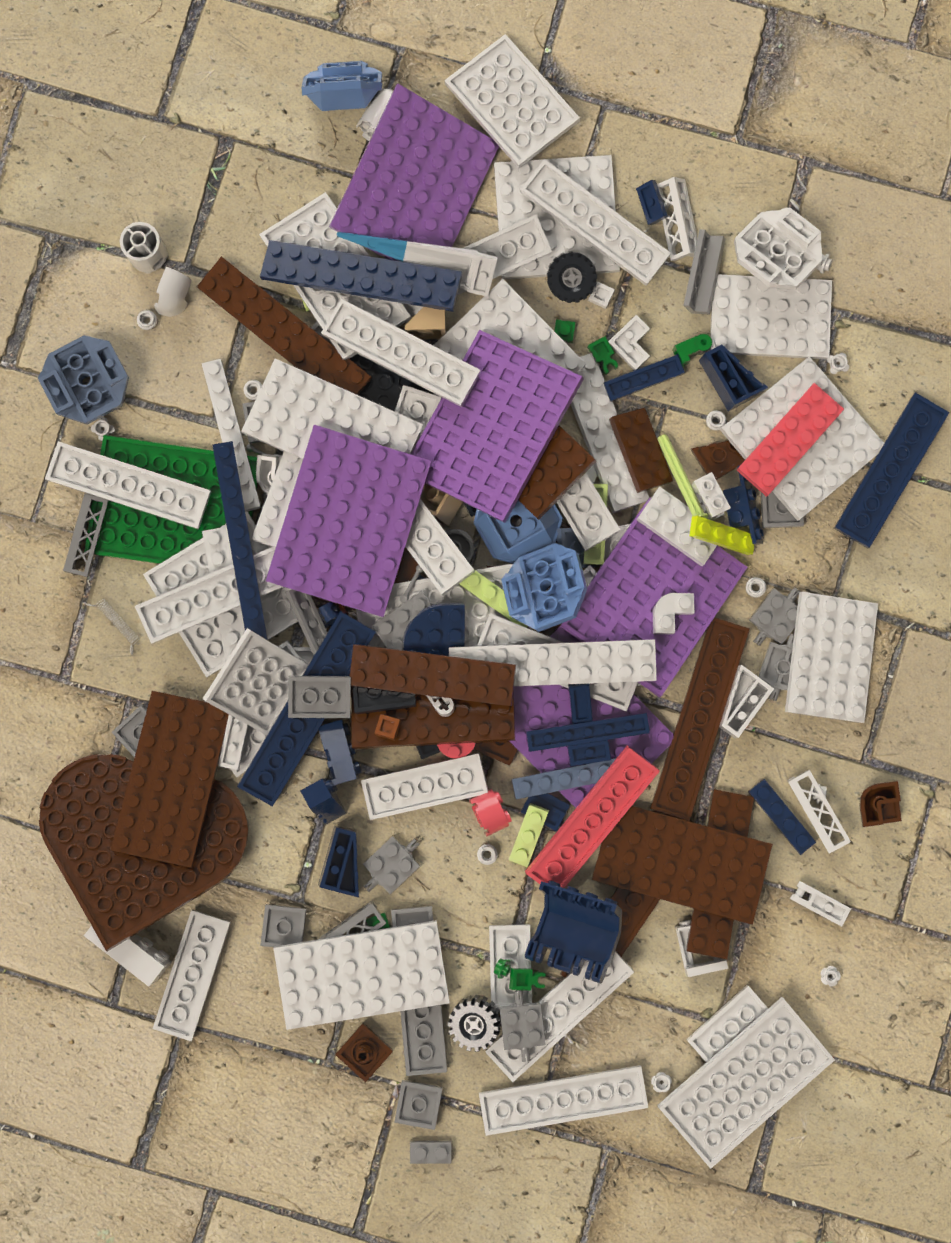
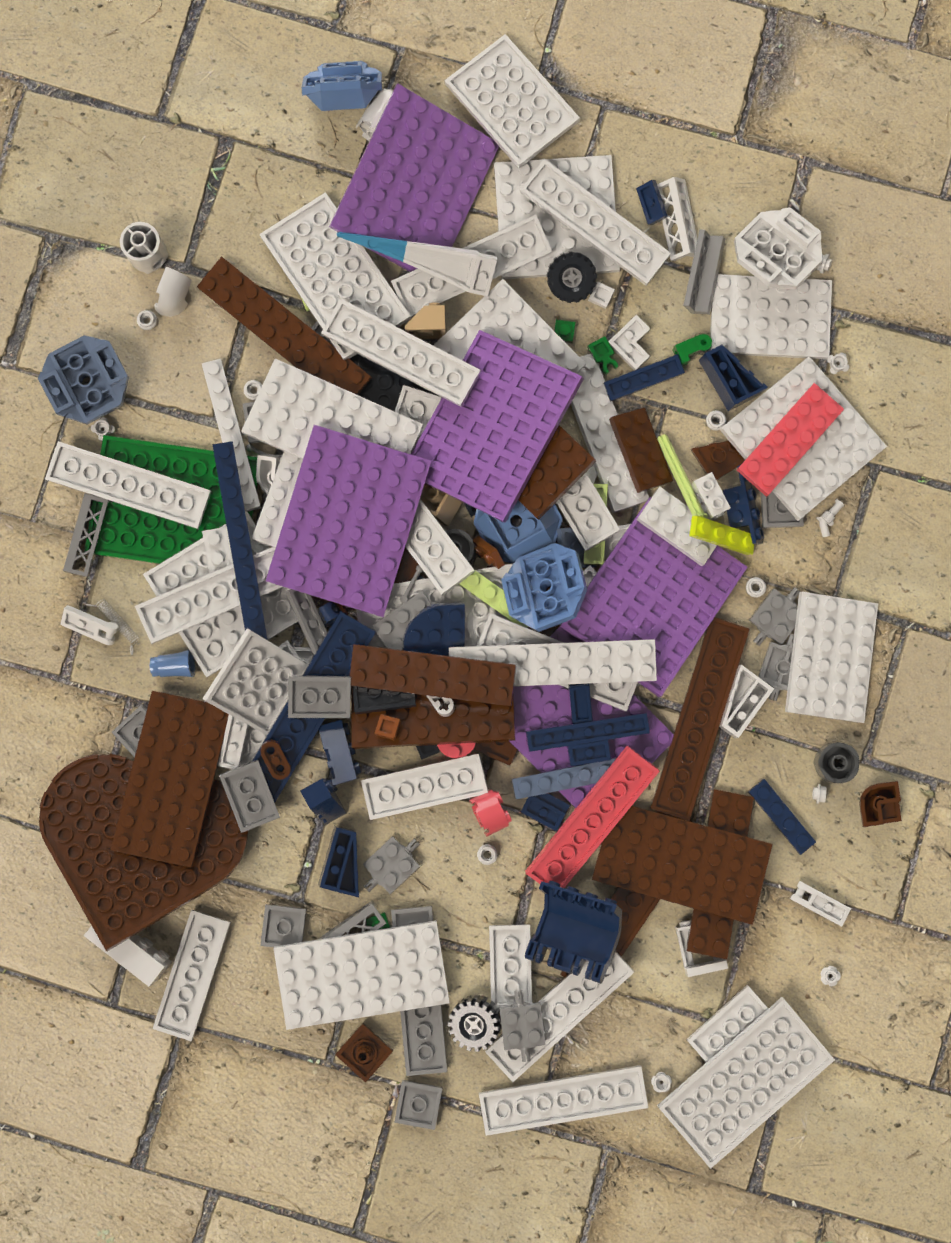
(89, 625): none -> white plate
(173, 665): none -> medium blue plant
(249, 796): none -> light grey plate
(274, 759): none -> reddish brown plate
(361, 275): dark blue plate -> none
(430, 1152): light grey plate -> none
(488, 552): none -> dark orange plate
(502, 968): green plate -> none
(524, 979): green plate -> none
(528, 835): yellowish green plate -> none
(667, 608): white plate -> none
(812, 815): white fence -> none
(825, 762): none -> dark grey brick
(828, 517): none -> white piece
(891, 470): dark blue plate -> none

